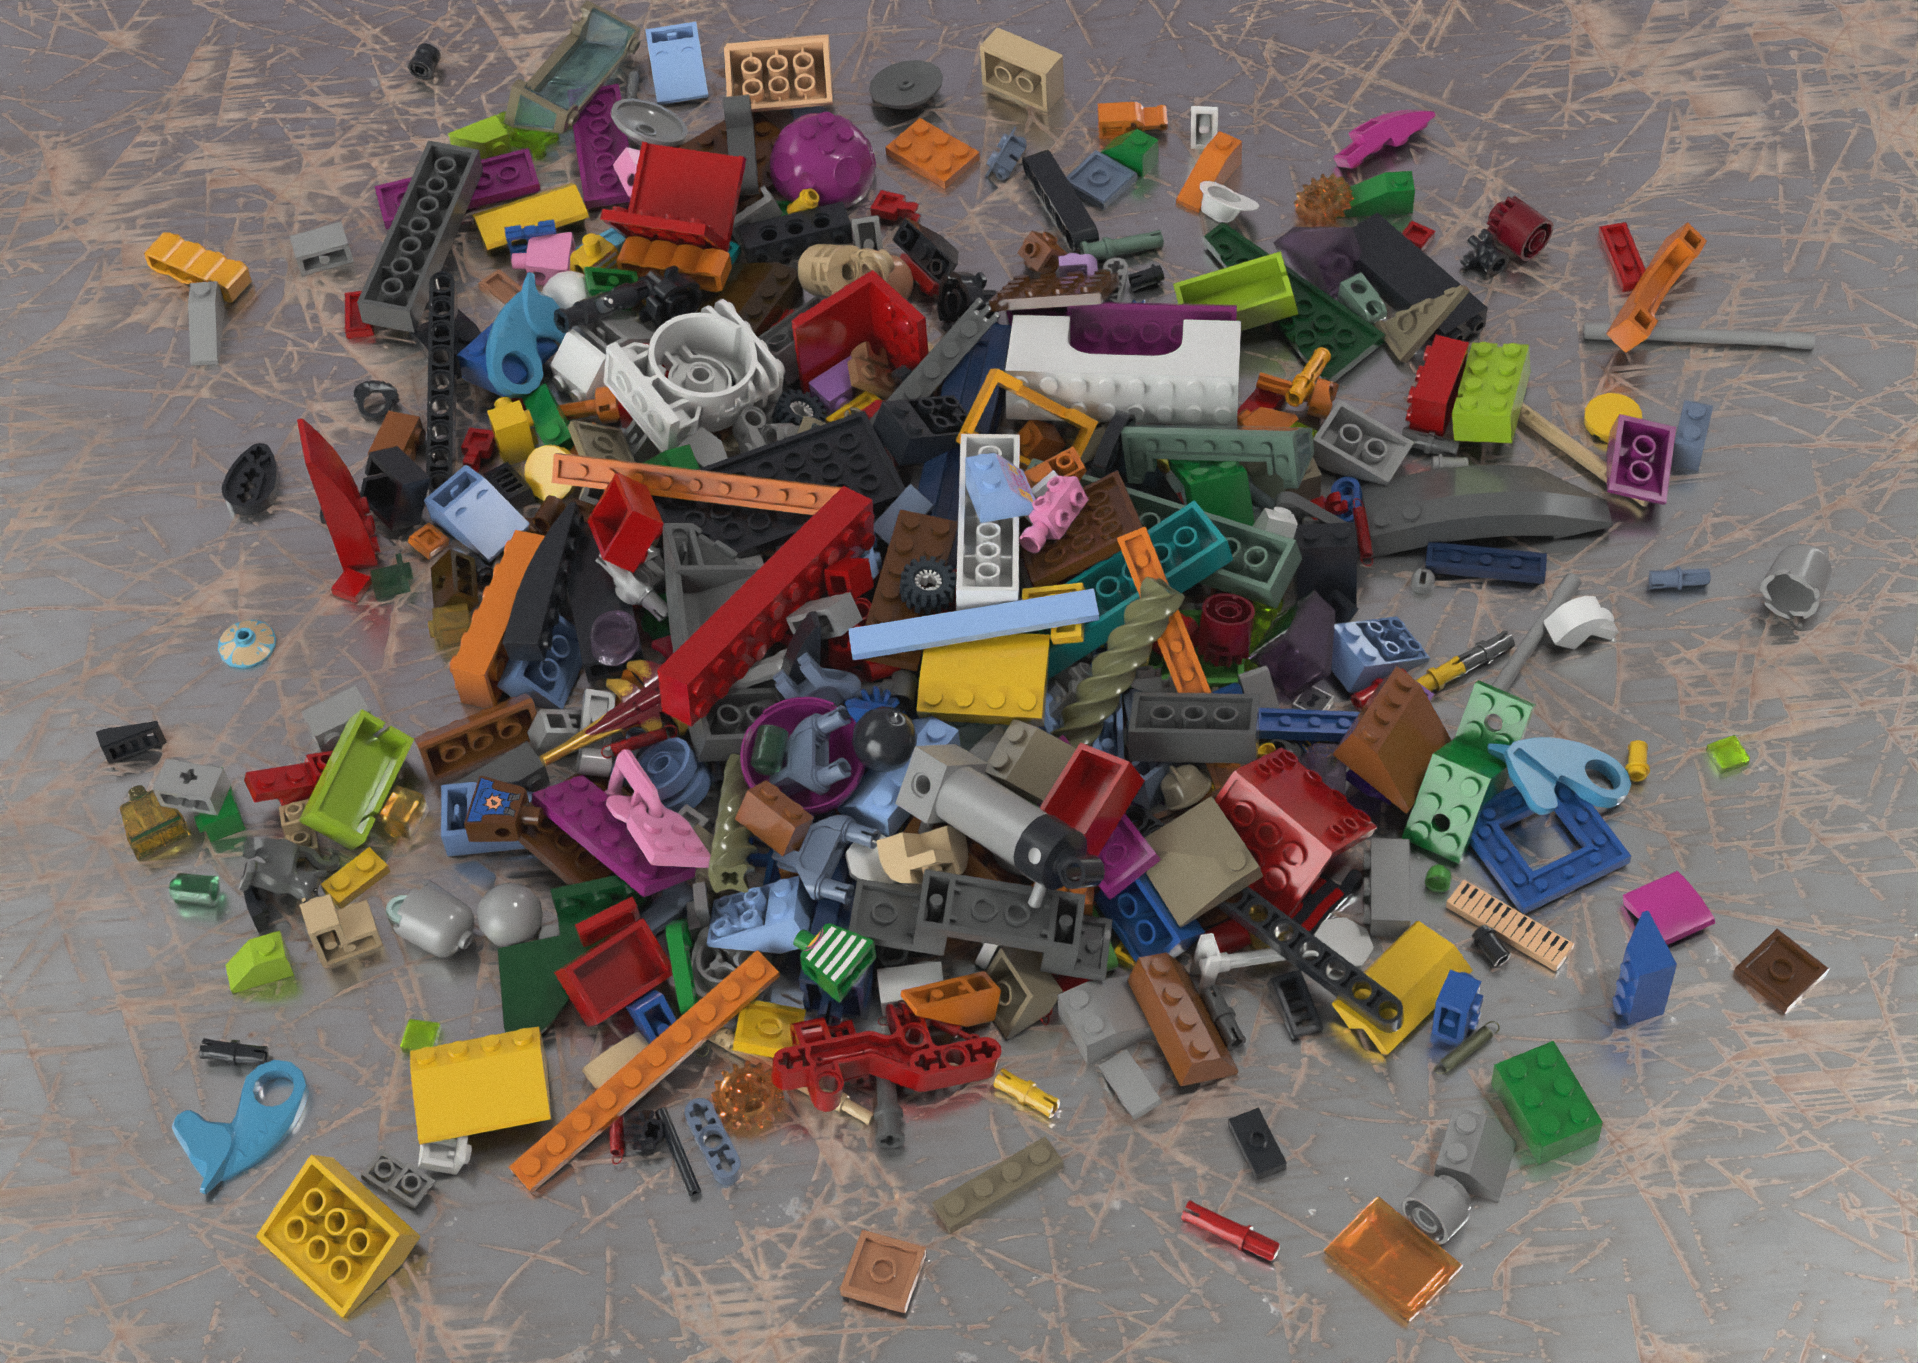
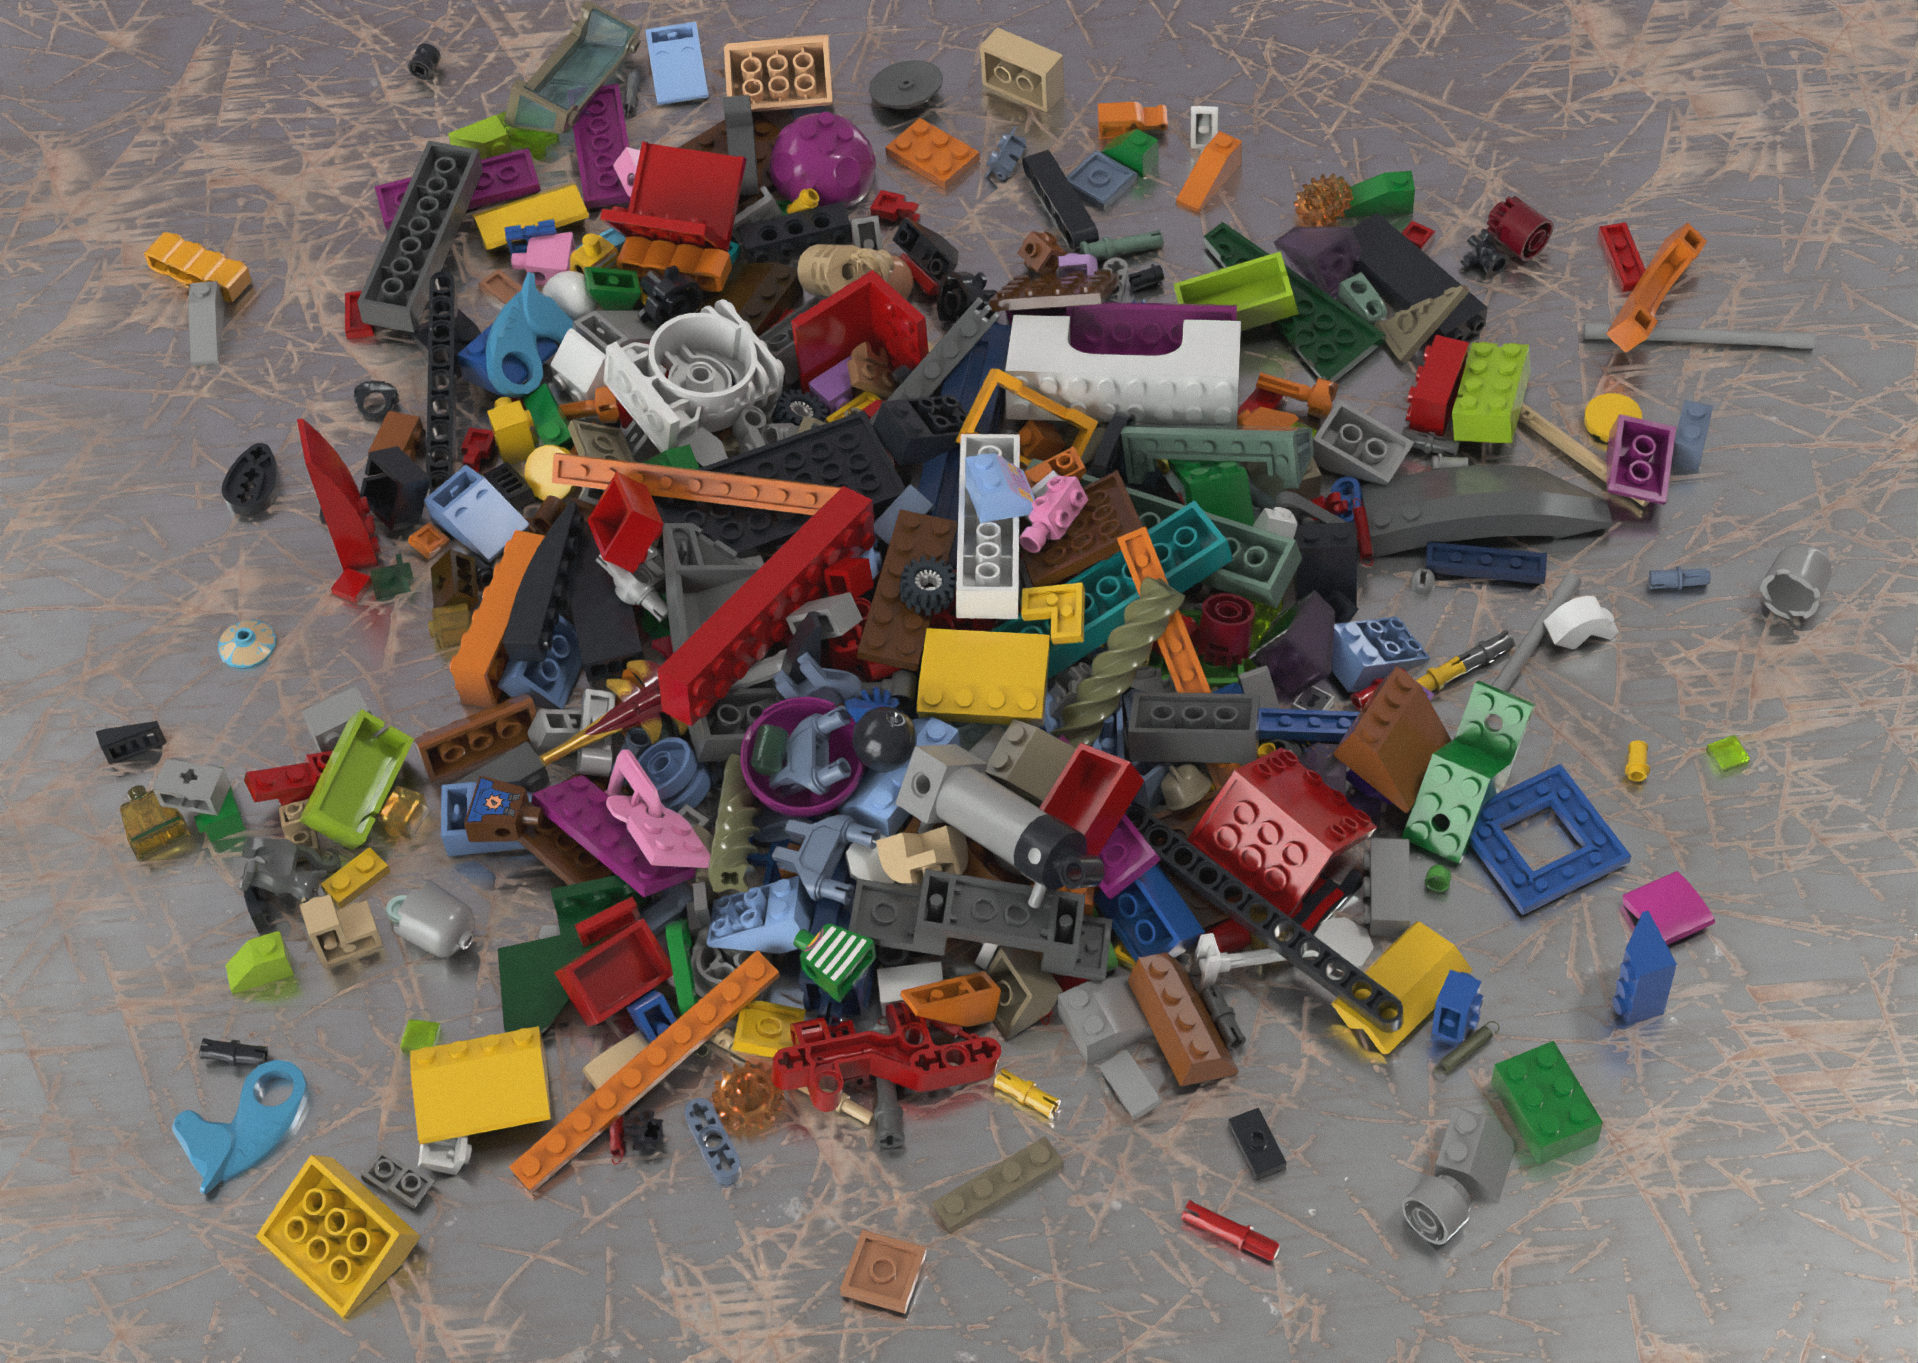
(195, 889): clear green brick -> none
(321, 248): light grey brick -> none
(509, 914): light grey piece -> none
(589, 311): black piece -> none
(614, 638): clear purple piece -> none
(639, 741): red piece -> none
(648, 122): light grey dish -> none
(678, 1153): black piece -> none
(774, 818): dark orange brick -> none
(973, 624): light blue tile -> none
(1199, 862): dark tan slope -> none
(1223, 203): white piece -> none
(1295, 979): black slope -> none
(1304, 382): light orange pin -> none
(1383, 130): dark pink slope -> none
(1393, 1259): clear orange piece -> none
(1485, 939): black pin -> none
(1510, 925): light nougat tile -> none
(1540, 762): dark azure animal -> none
(1781, 970): reddish brown tile -> none

